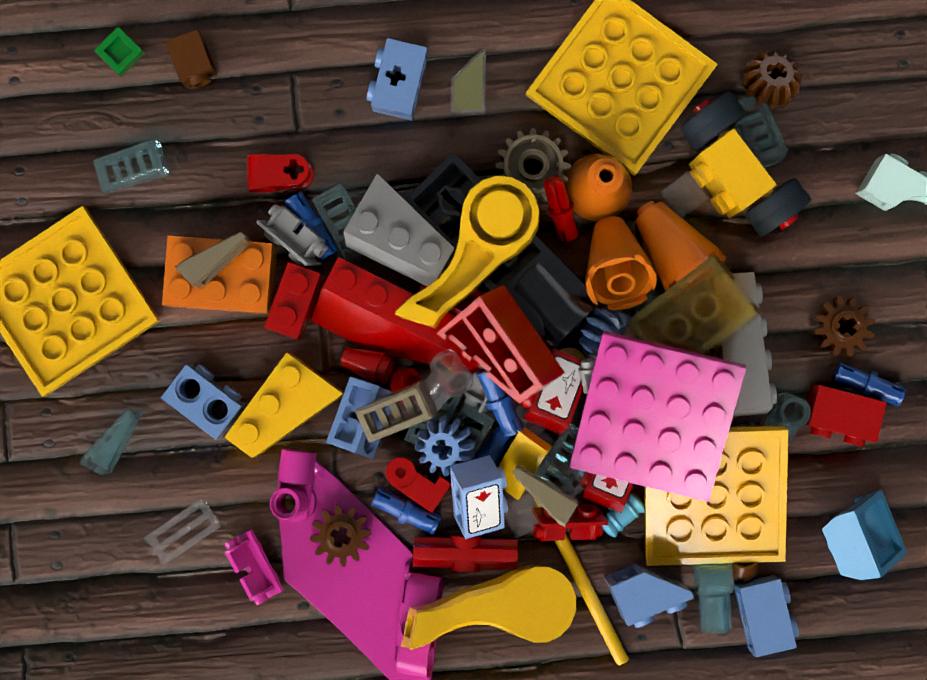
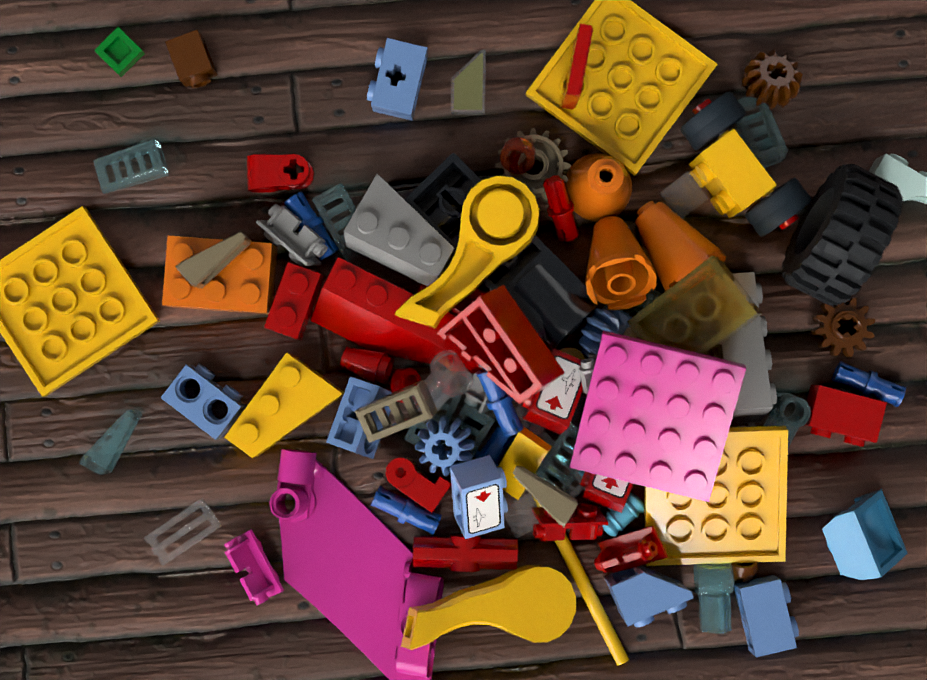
(327, 539): reddish brown gear -> none
(518, 145): none -> clear red piece
(577, 66): none -> red tile
(630, 550): none -> red hinge
(842, 234): none -> black tyre

